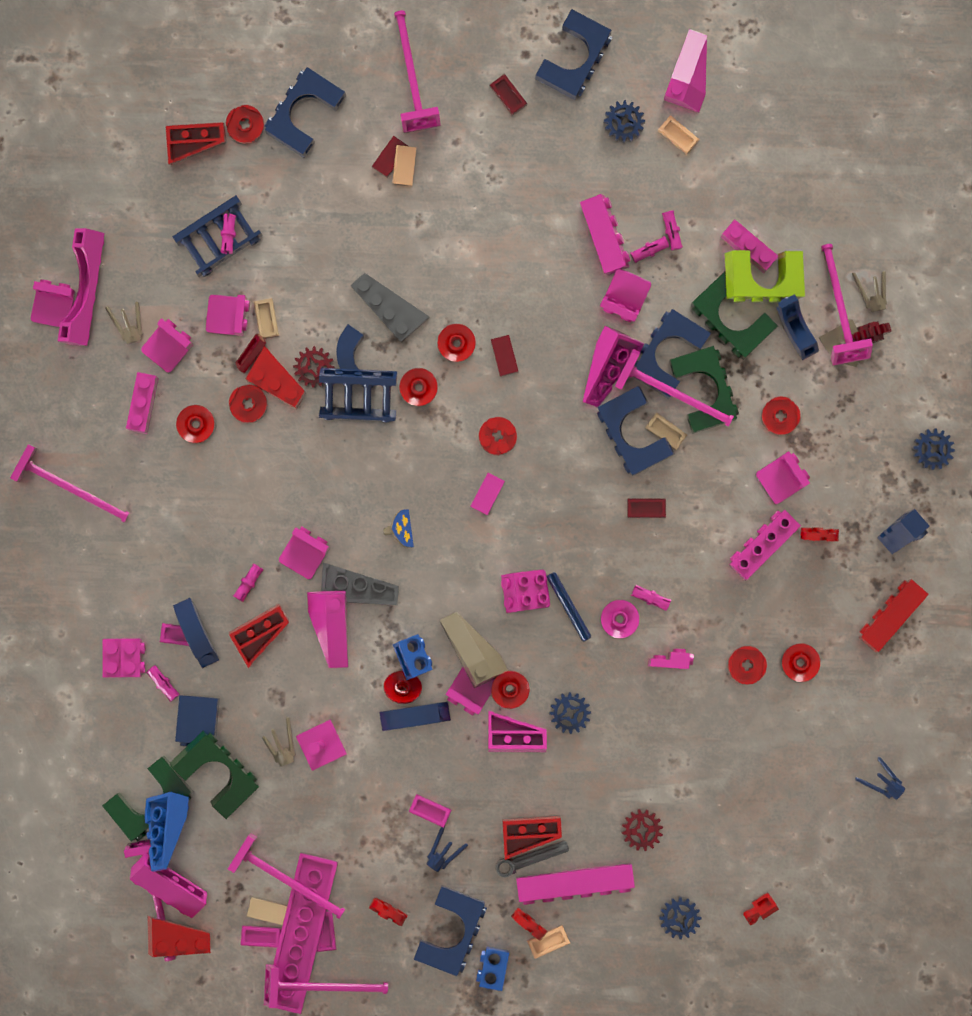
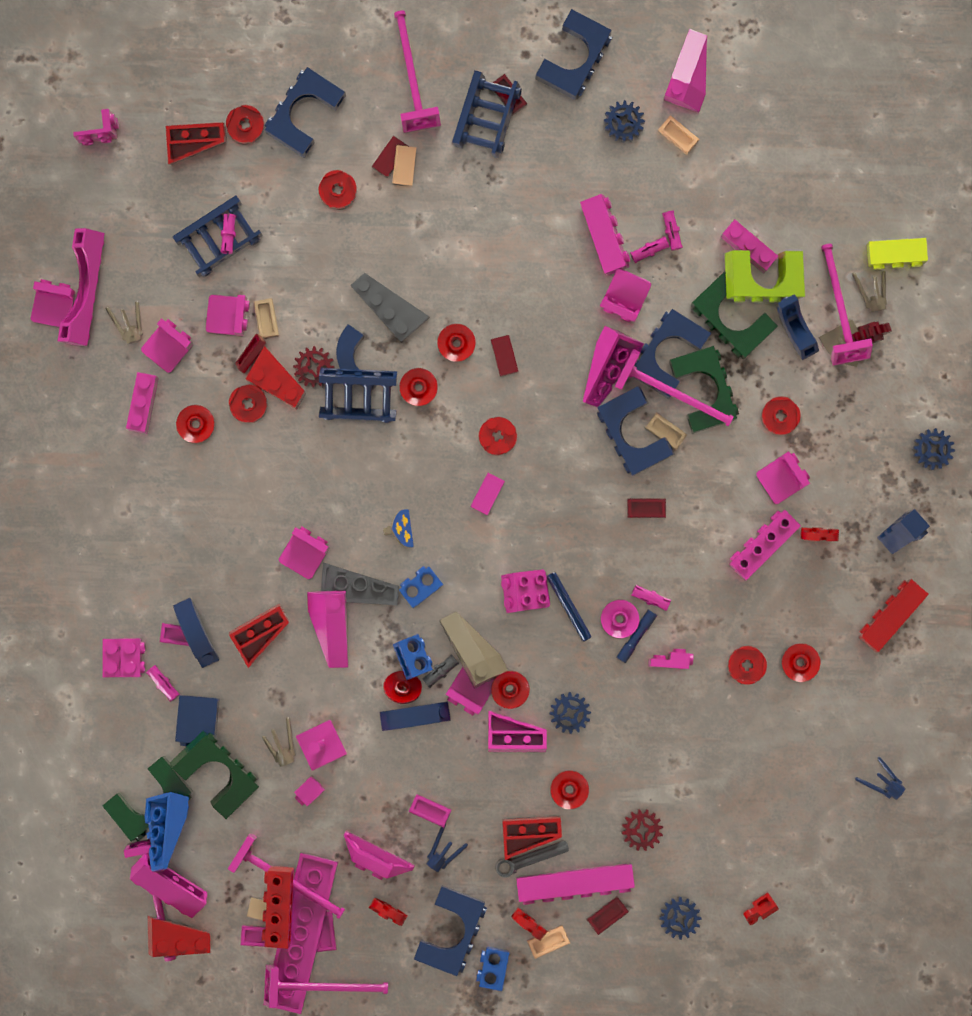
(26, 464): dark pink tile -> none
(104, 135): none -> dark pink bracket
(248, 582): dark pink pin -> none
(278, 907): none -> red brick
(308, 791): none -> dark pink brick
(328, 184): none -> red plate
(375, 858): none -> dark pink wedge
(423, 590): none -> blue brick
(440, 671): none -> dark grey pin
(474, 101): none -> dark blue fence
(569, 800): none -> red dish
(607, 915): none -> dark red tile
(643, 626): none -> dark blue piece
(897, 253): none -> neon yellow brick

